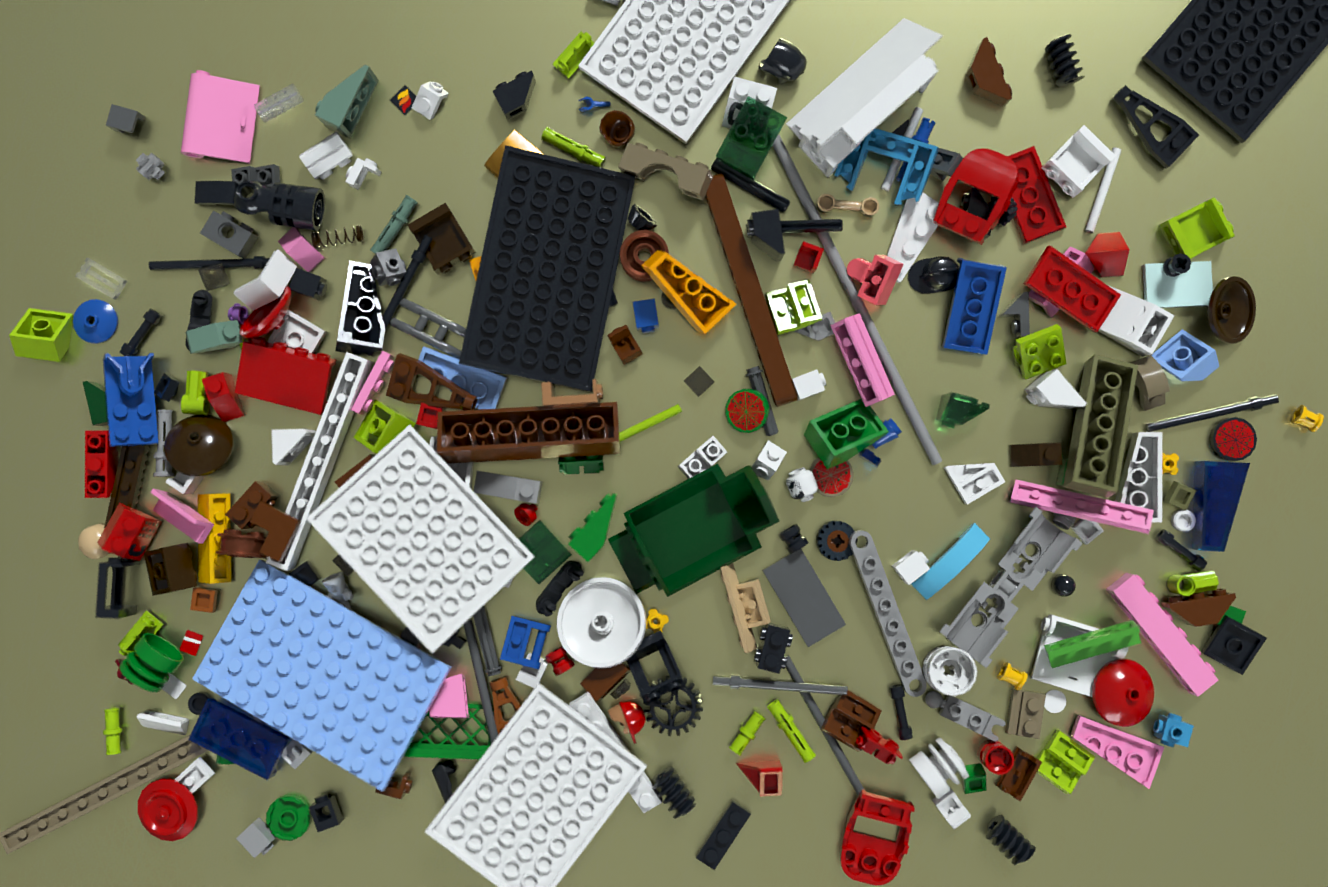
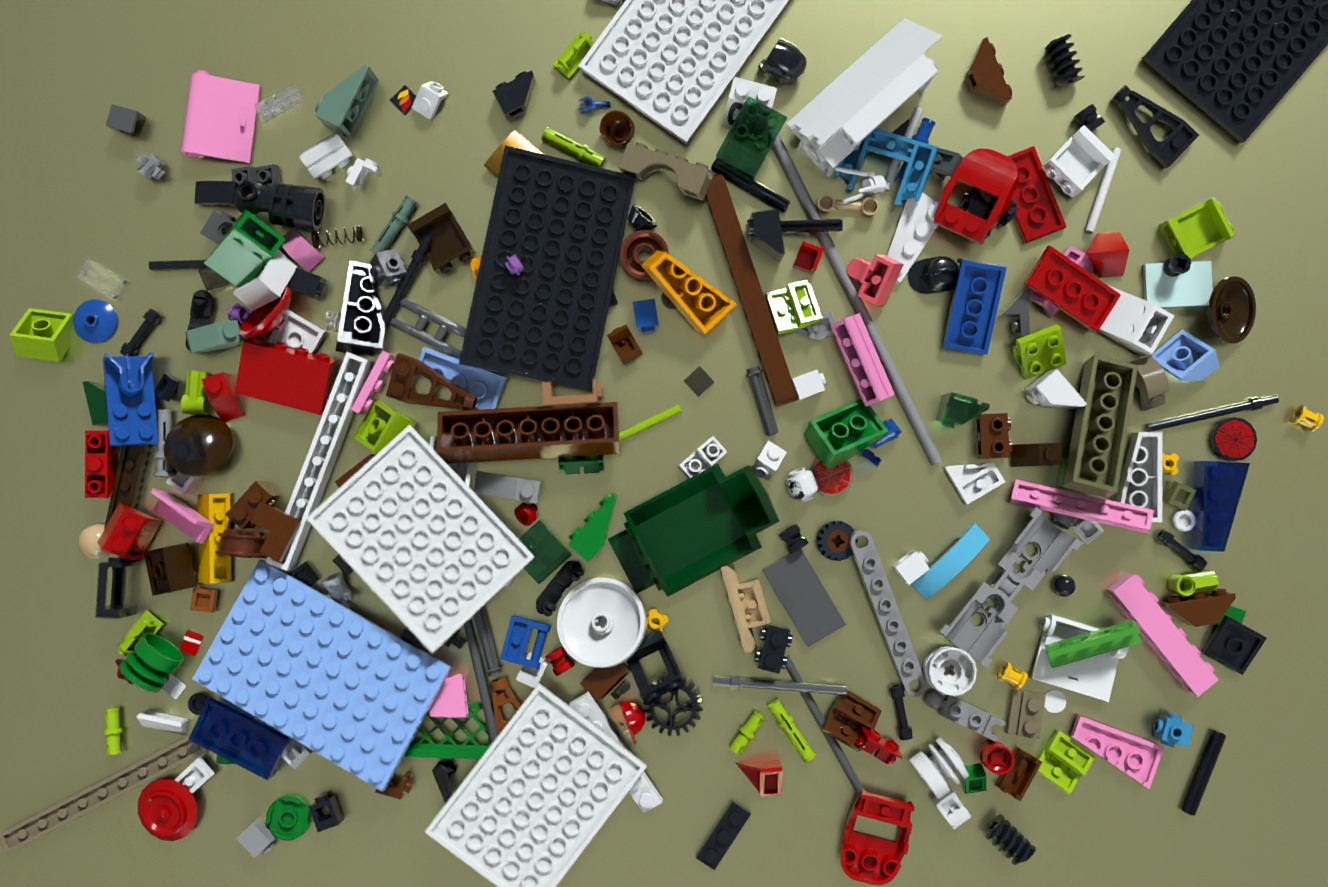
(187, 449): none -> black brick
(244, 249): none -> slope
(289, 444): white slope -> none
(332, 321): none -> clear bush
(428, 415): red plate -> none
(514, 265): none -> medium lavender plate
(674, 792): black piece -> none
(747, 410): tile -> none
(871, 185): none -> white plant
(993, 436): none -> reddish brown brick
(1089, 118): none -> black wheel
(1113, 692): red dish -> none
(1204, 773): none -> black axle

